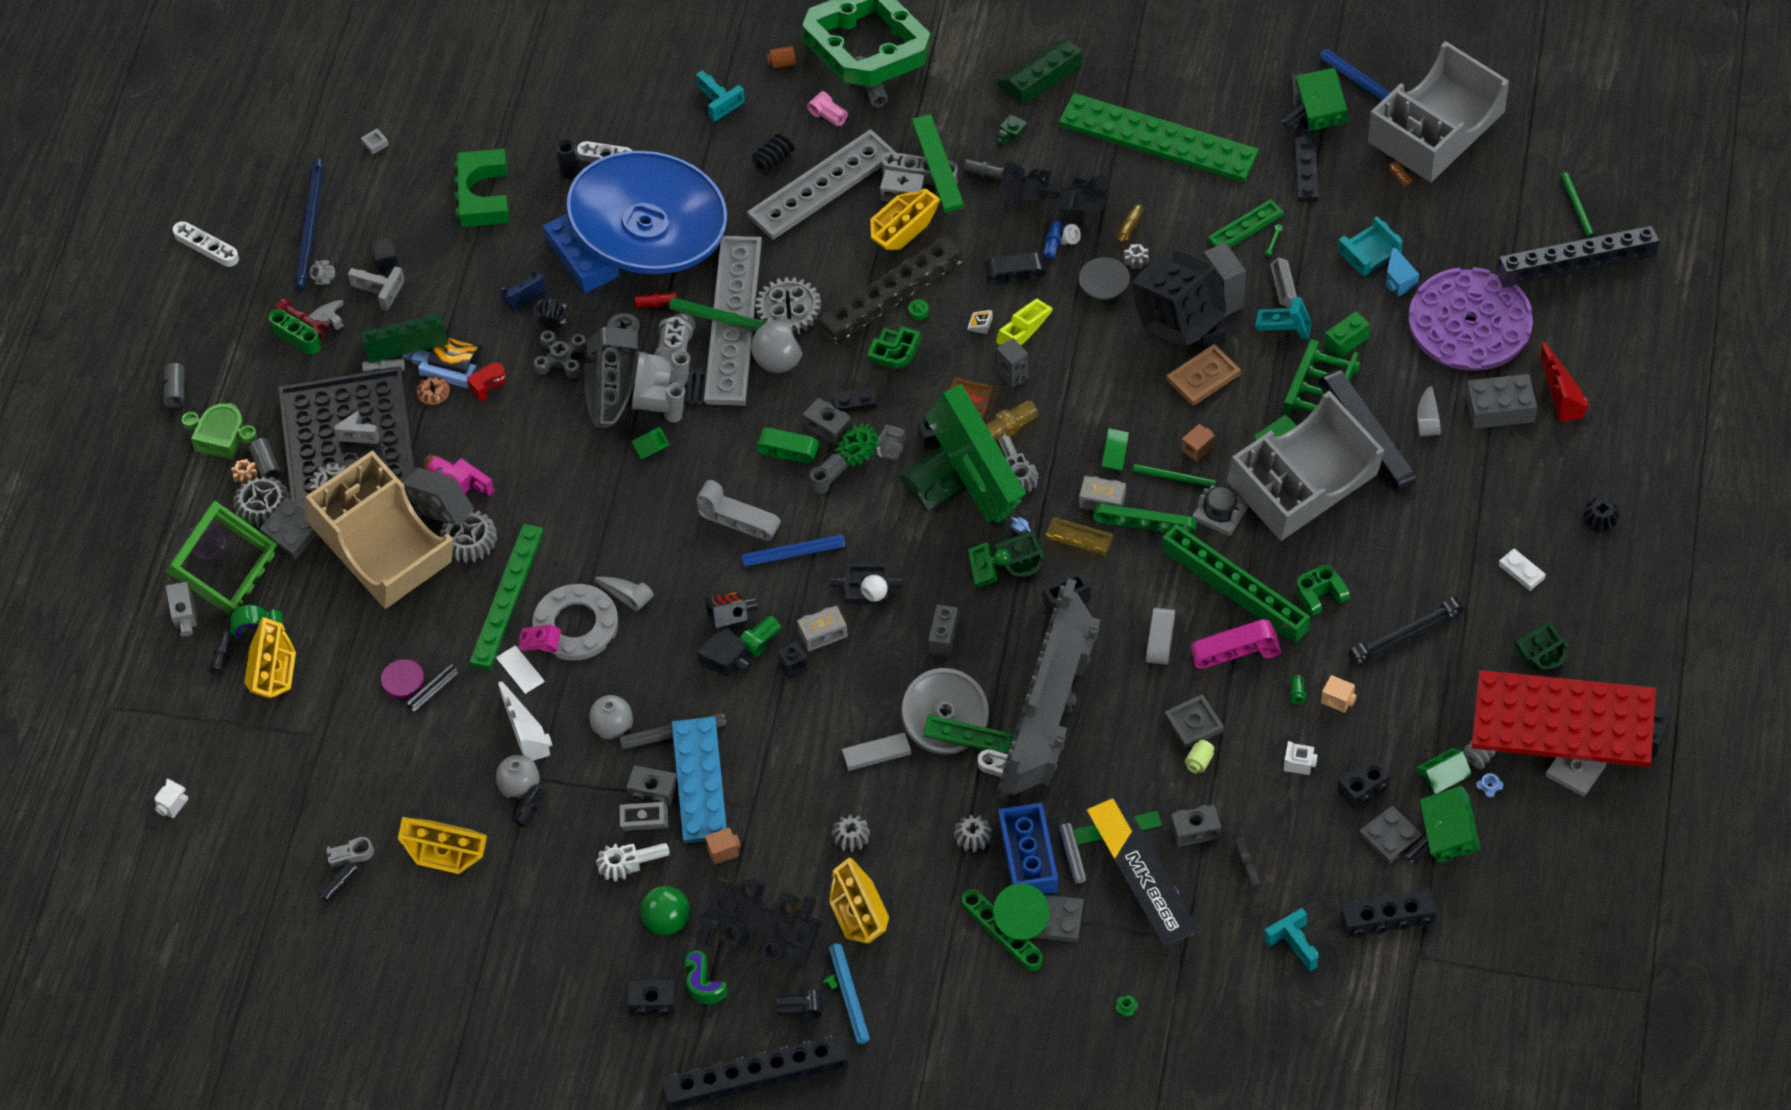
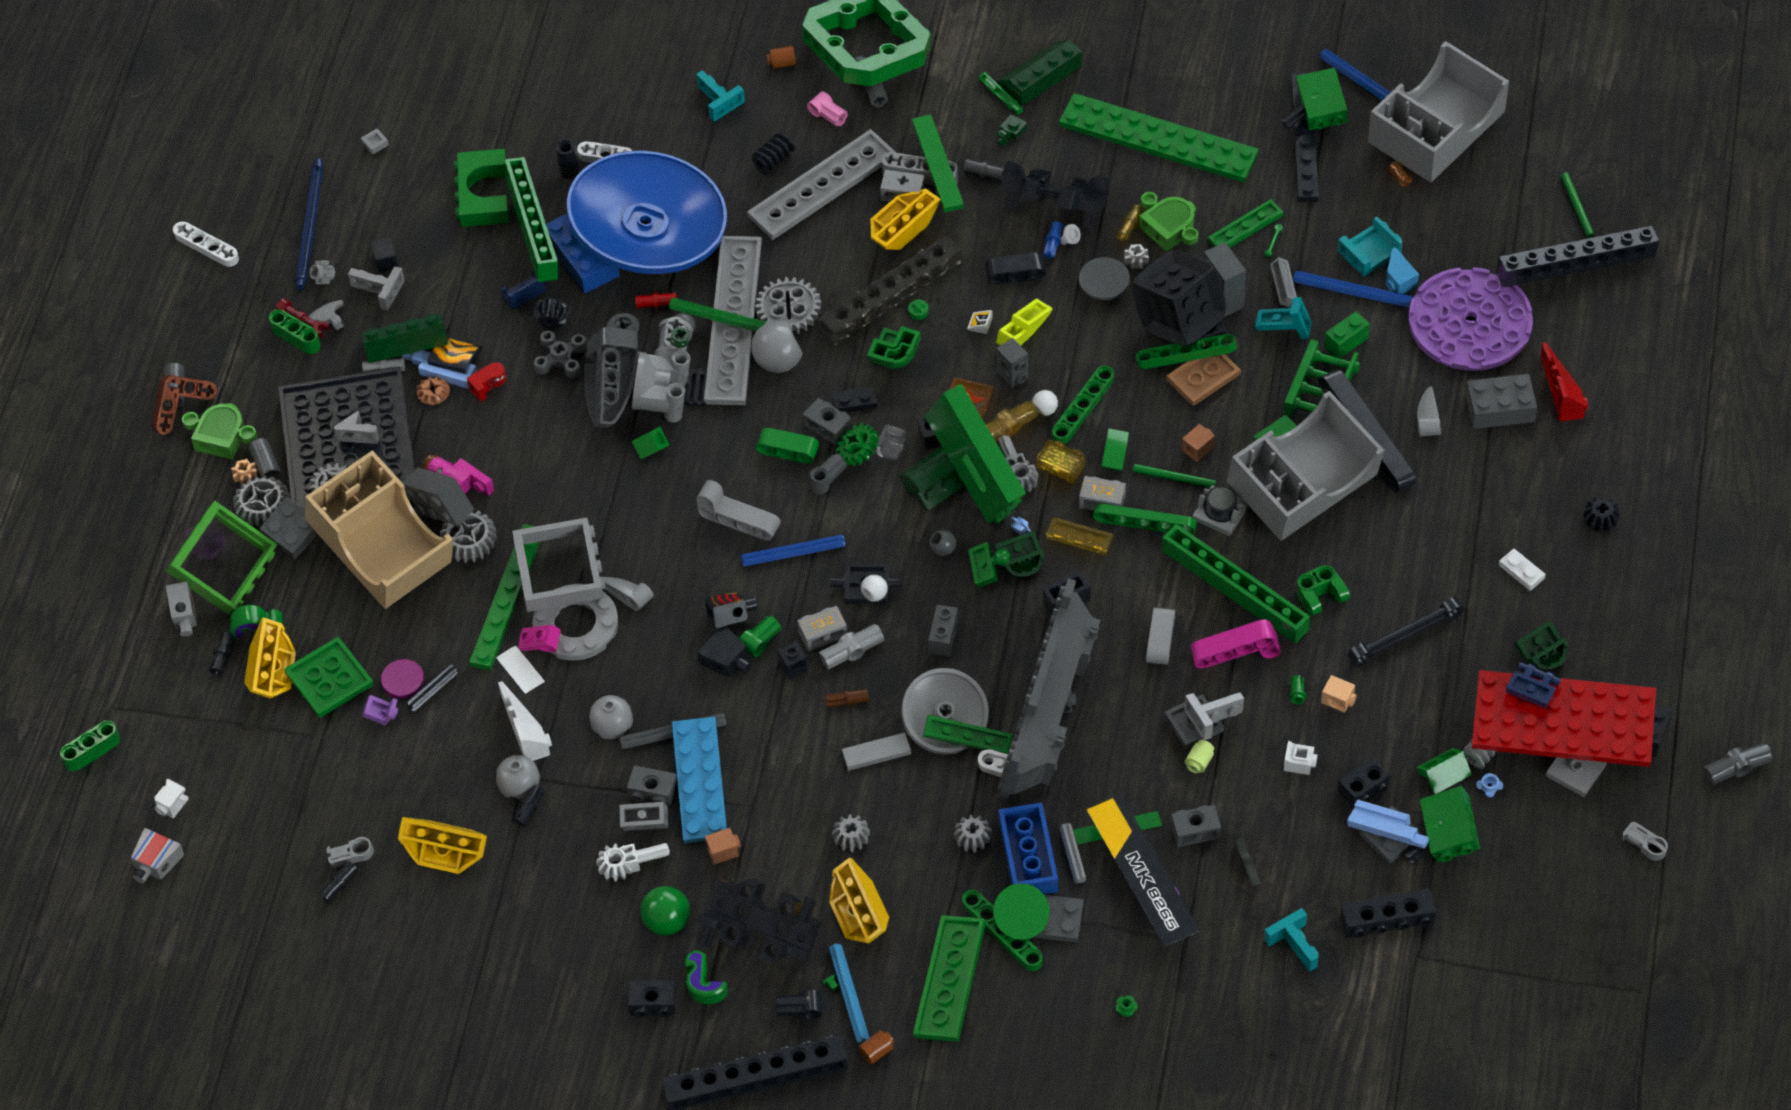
(100, 744): none -> green beam
(154, 855): none -> light grey torso
(173, 394): none -> copper beam
(328, 677): none -> green plate
(380, 710): none -> medium lavender bracket
(531, 219): none -> green brick
(566, 595): none -> light grey window
(682, 332): none -> dark green bush
(846, 698): none -> reddish brown axle
(851, 646): none -> light grey piece
(876, 1047): none -> dark orange brick
(942, 542): none -> dark grey piece
(949, 978): none -> green plate
(1000, 93): none -> green piece
(1045, 402): none -> white piece
(1061, 461): none -> clear yellow brick
(1083, 396): none -> green beam
(1168, 220): none -> bright green piece
(1176, 355): none -> green beam
(1205, 715): none -> light grey bracket
(1352, 289): none -> blue axle
(1385, 823): none -> light blue piece
(1530, 689): none -> dark blue plate
(1643, 838): none -> light grey piece
(1738, 763): none -> dark grey piece

